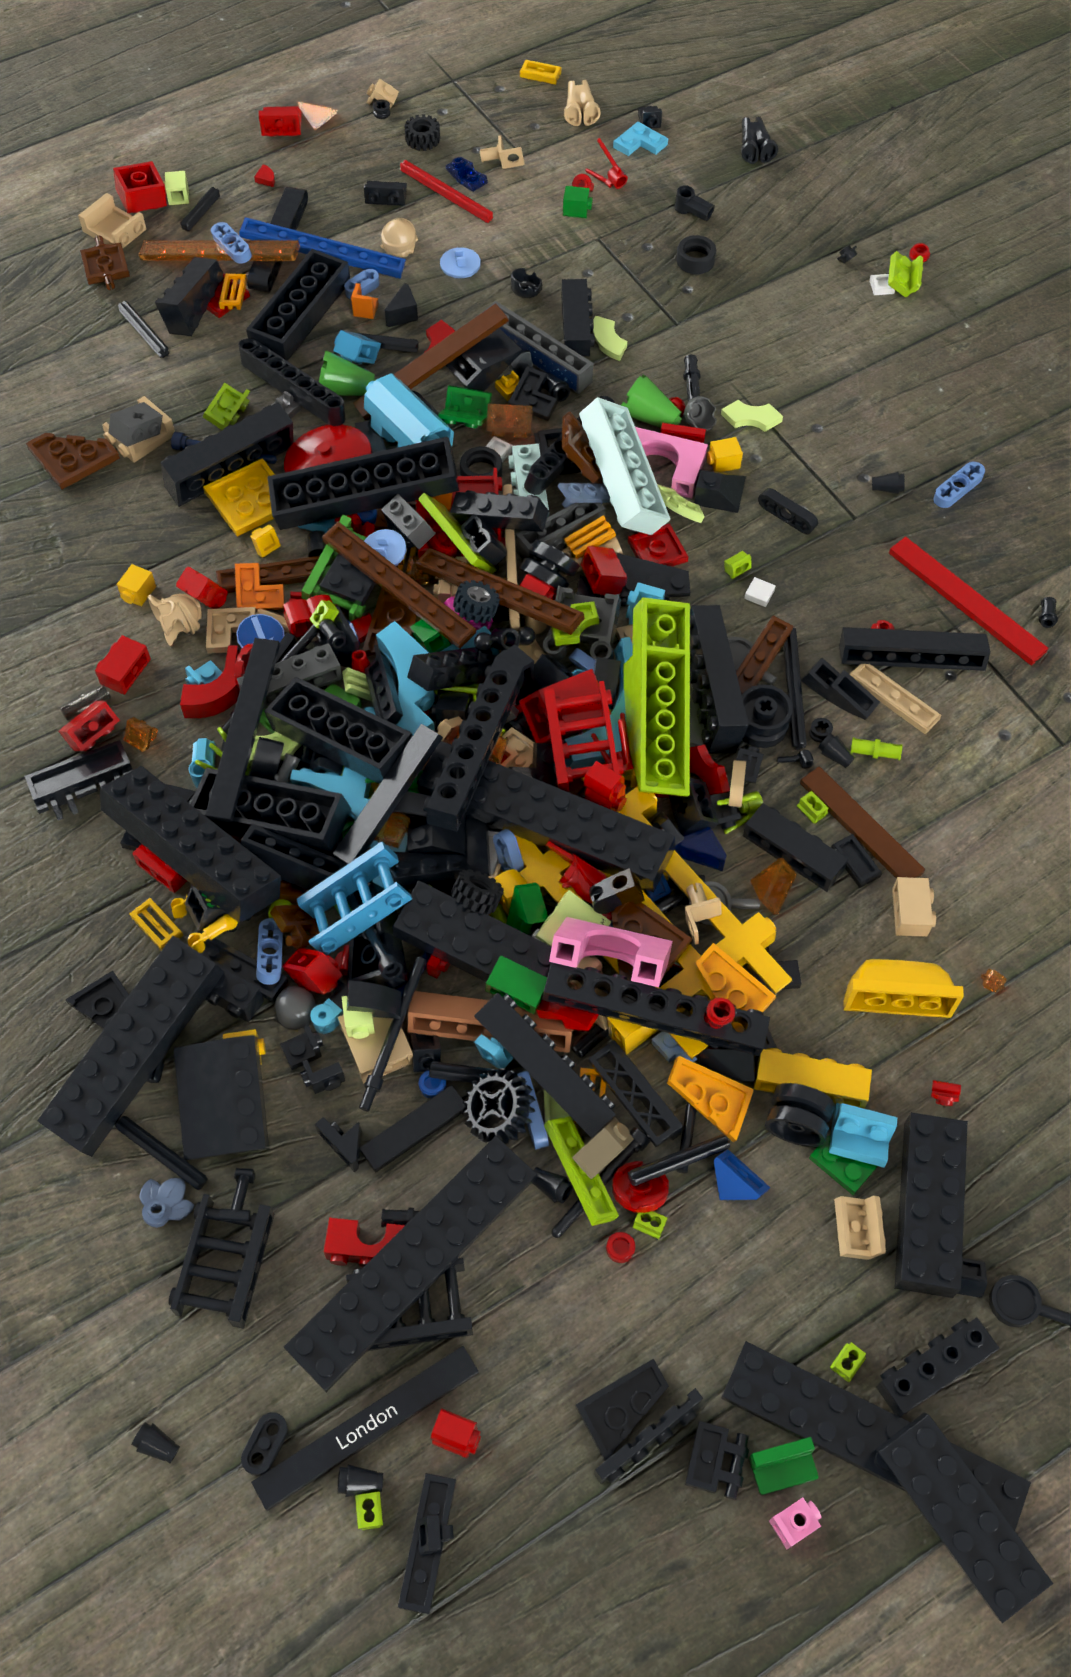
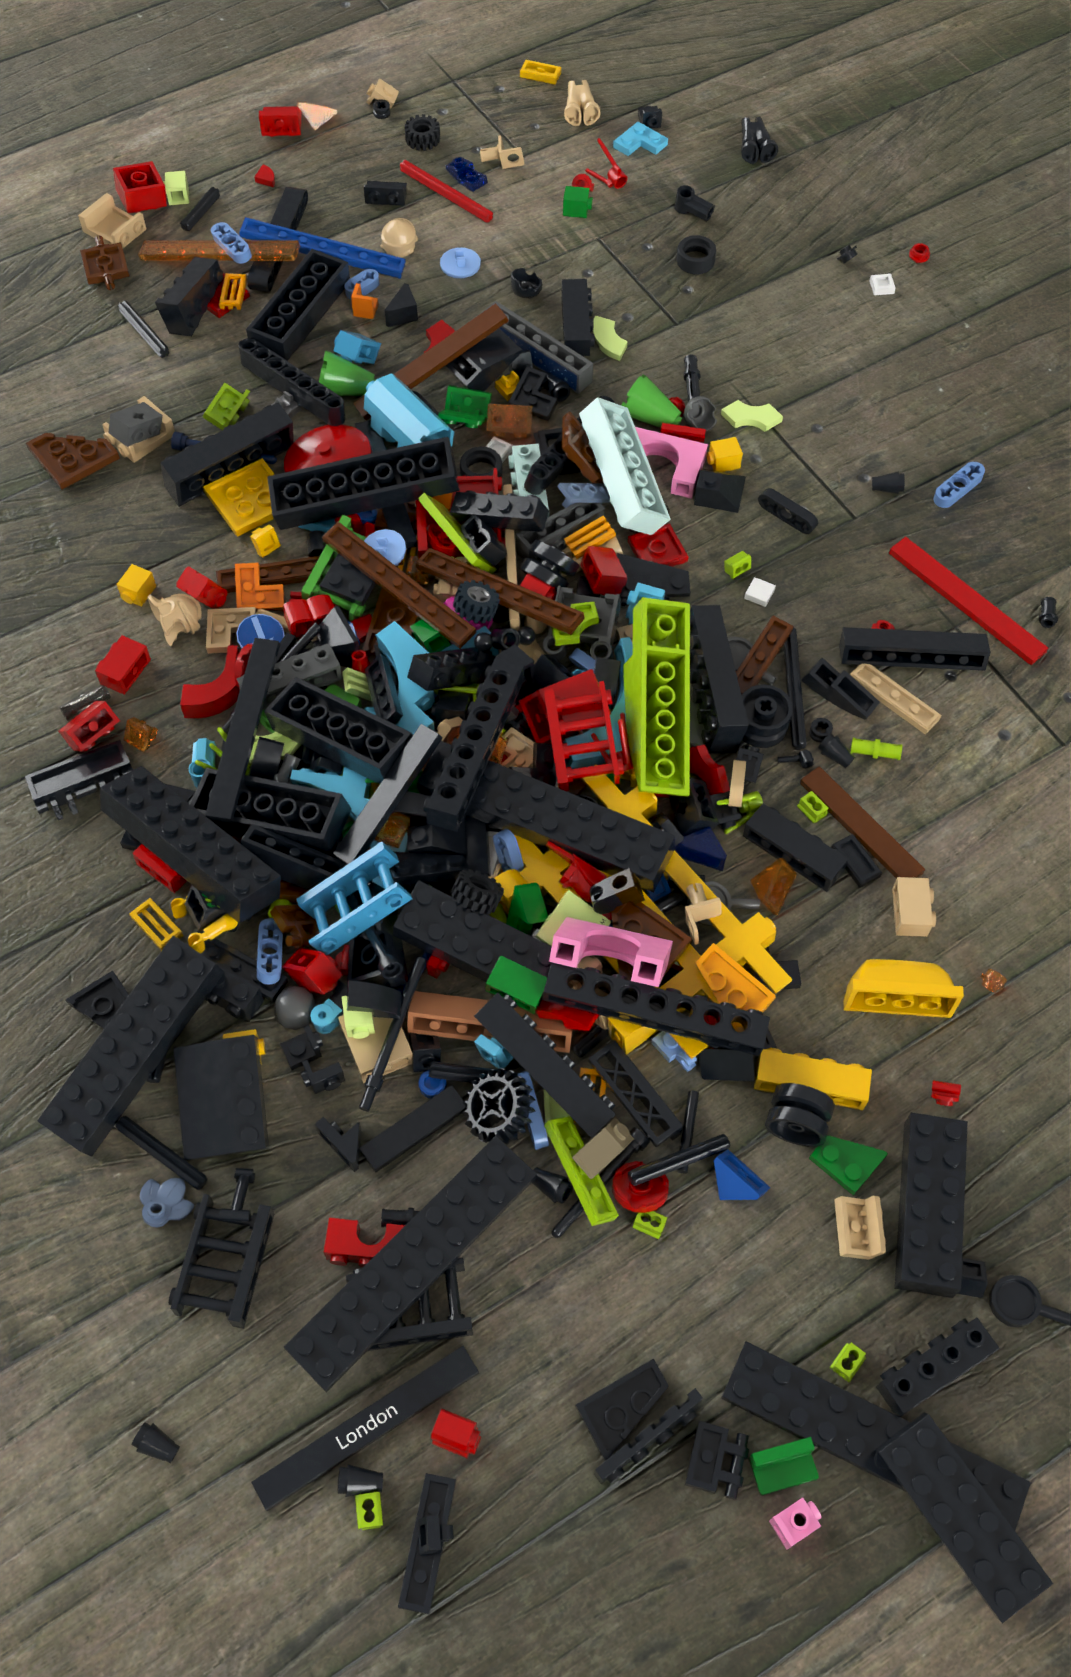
(202, 675): medium azure bracket -> none
(264, 1444): black plate -> none
(324, 611): lime piece -> none
(335, 637): black pin -> none
(395, 343): black axle -> none
(408, 521): dark grey brick -> none
(605, 787): red brick -> none
(620, 1247): red tile -> none
(681, 505): yellowish green tile -> none
(712, 1094): light orange wing -> none
(722, 1008): red cone -> none
(861, 1134): medium azure bracket -> none
(905, 275): lime bracket -> none

